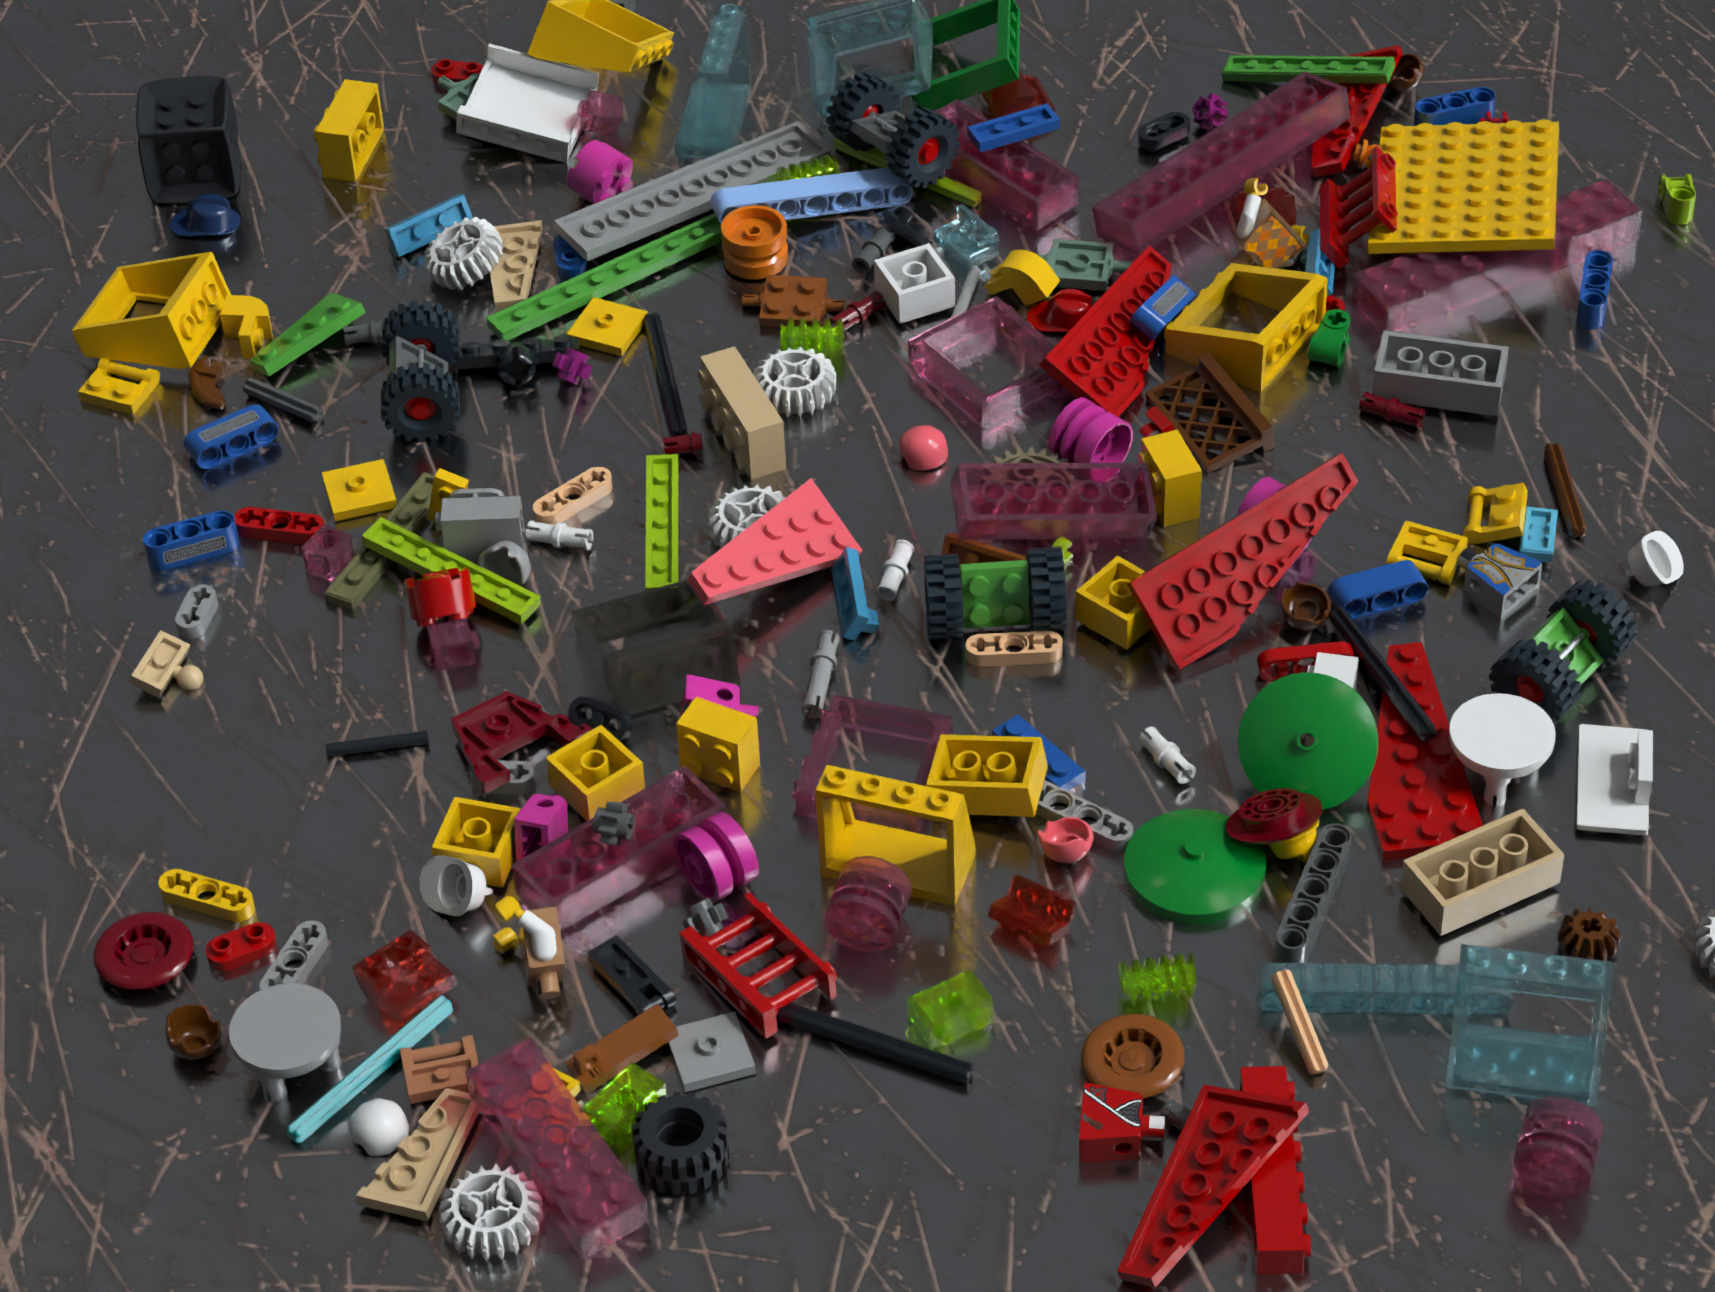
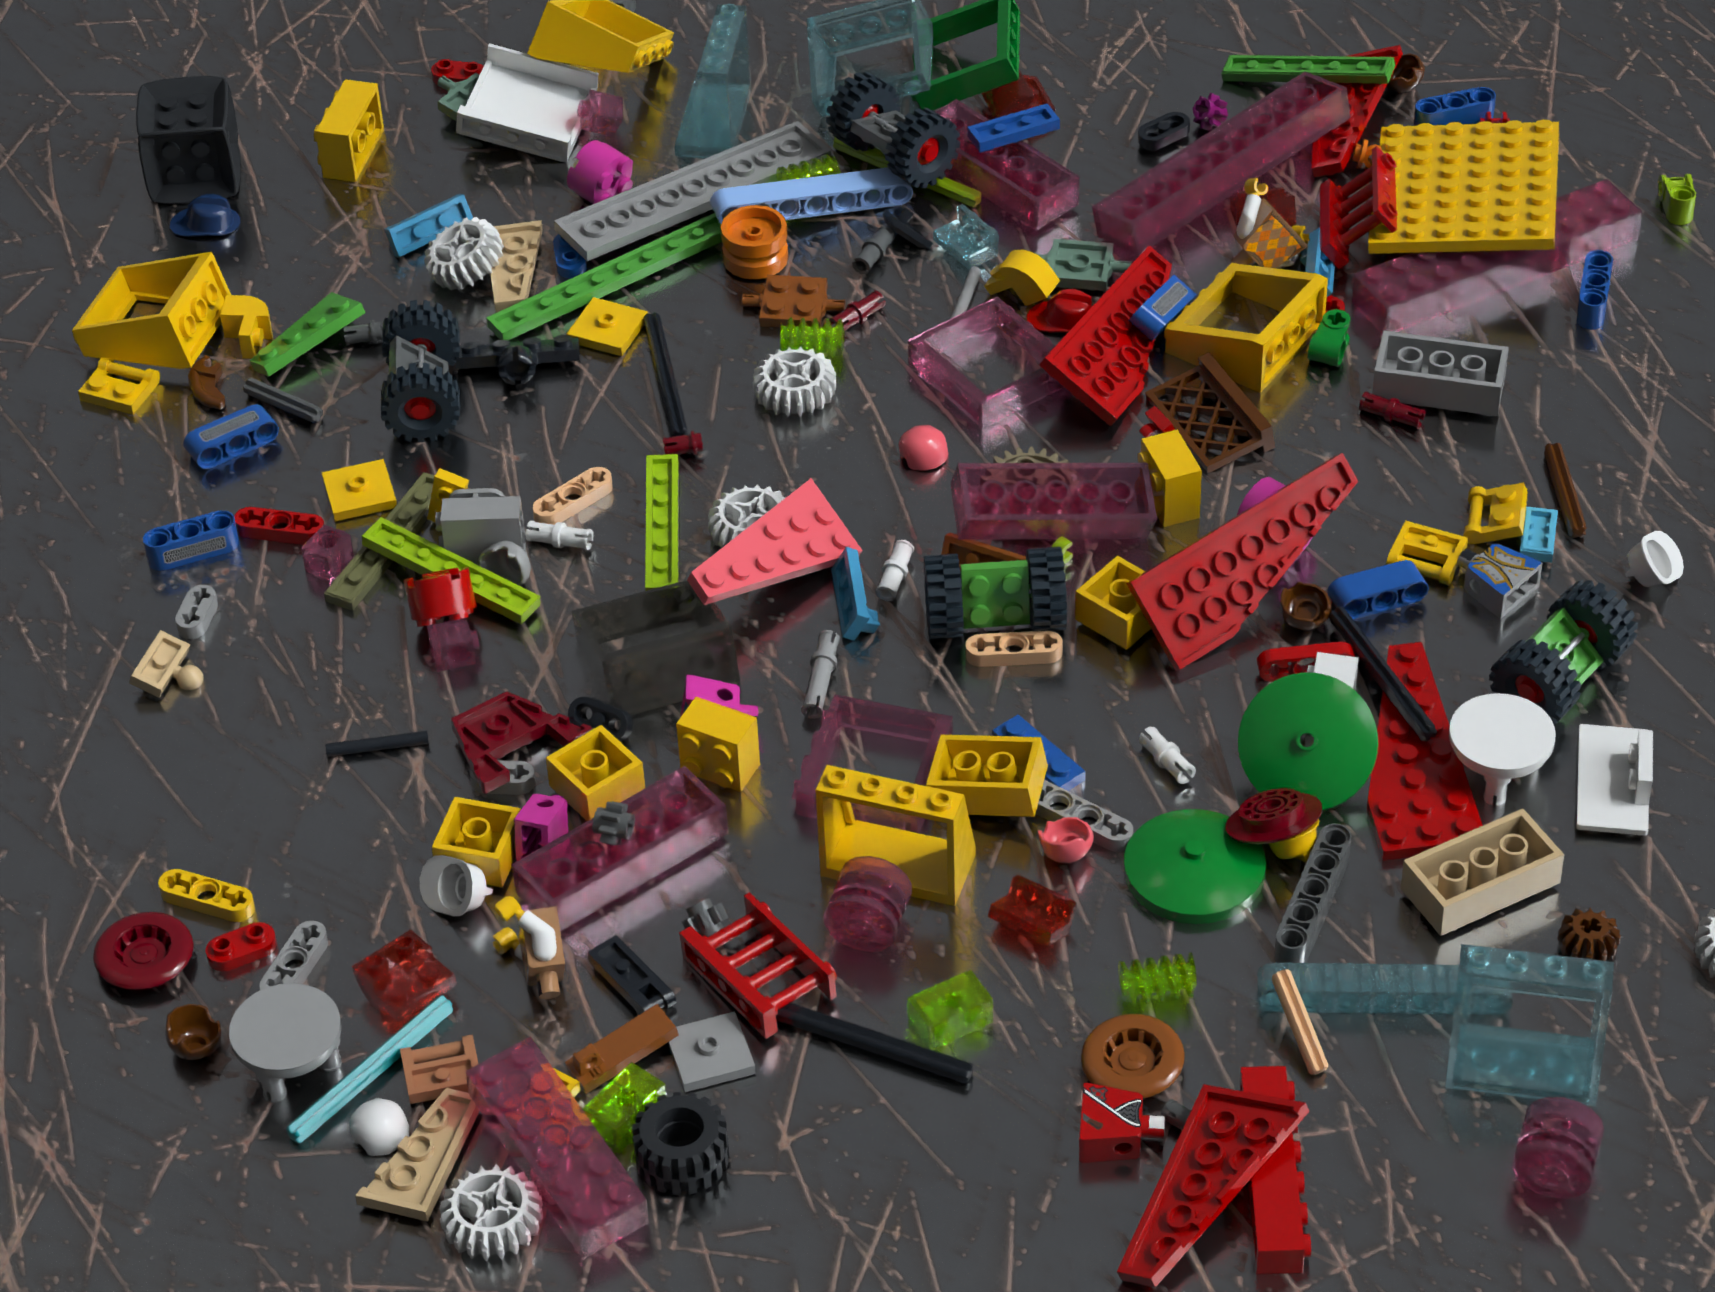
(572, 366): magenta gear -> none
(716, 856): dark pink wheel -> none
(742, 413): tan brick -> none
(914, 283): white brick -> none
(1089, 434): dark pink wheel -> none

